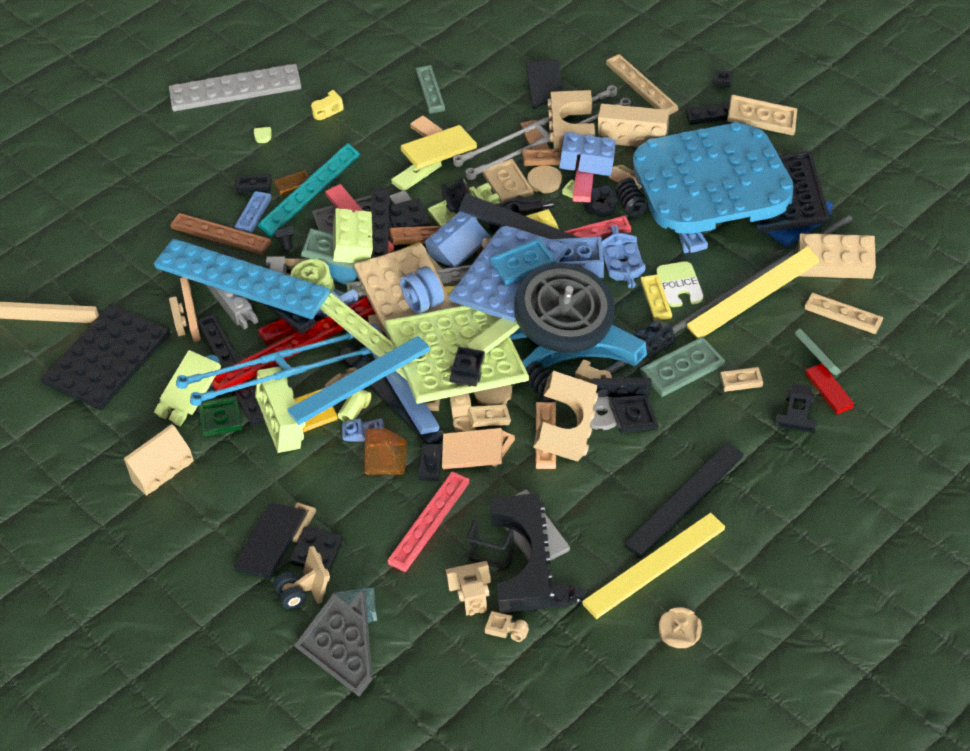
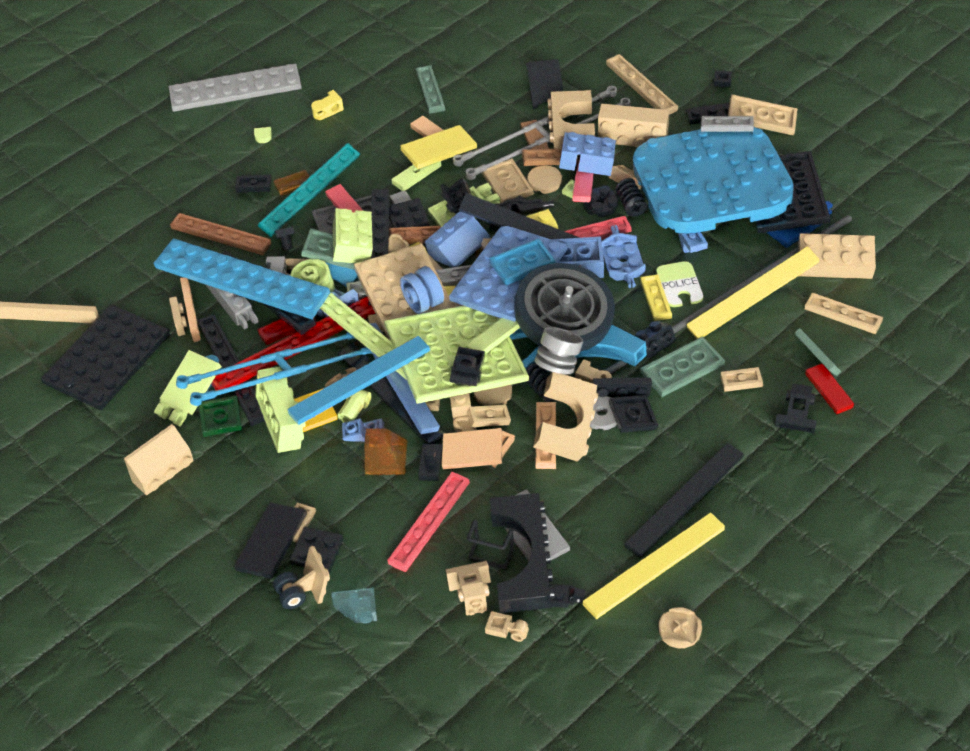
(253, 212): medium blue tile -> none
(341, 642): dark grey wing -> none
(396, 243): none -> tan tile
(558, 350): none -> light grey wheel
(727, 123): none -> light grey tile

